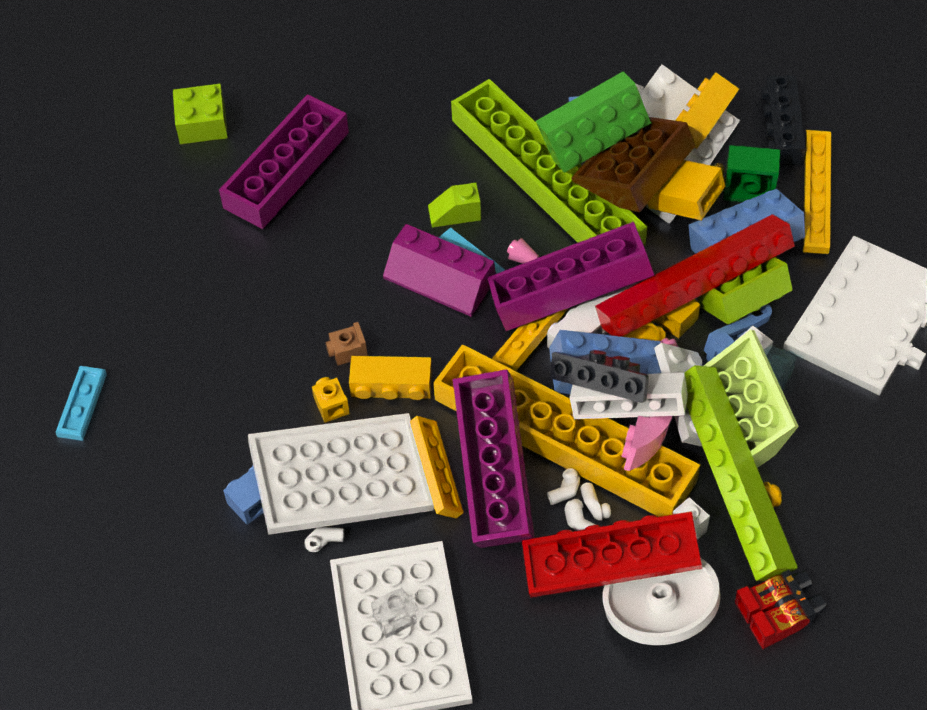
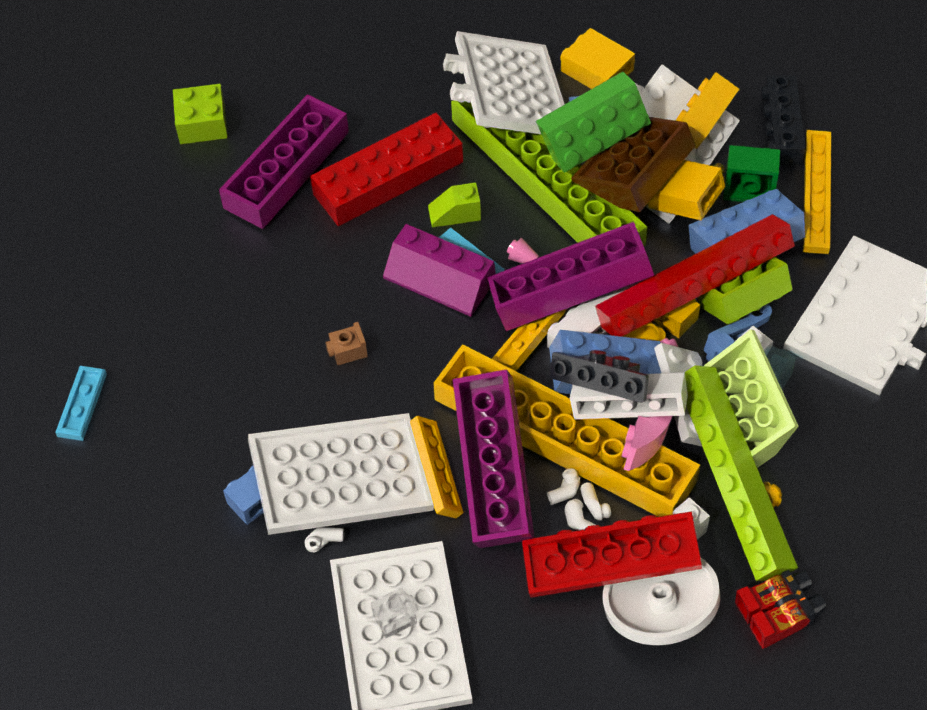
(330, 399): yellow brick -> none
(387, 169): none -> red brick
(390, 377): yellow brick -> none
(505, 81): none -> white hinge
(596, 59): none -> yellow brick

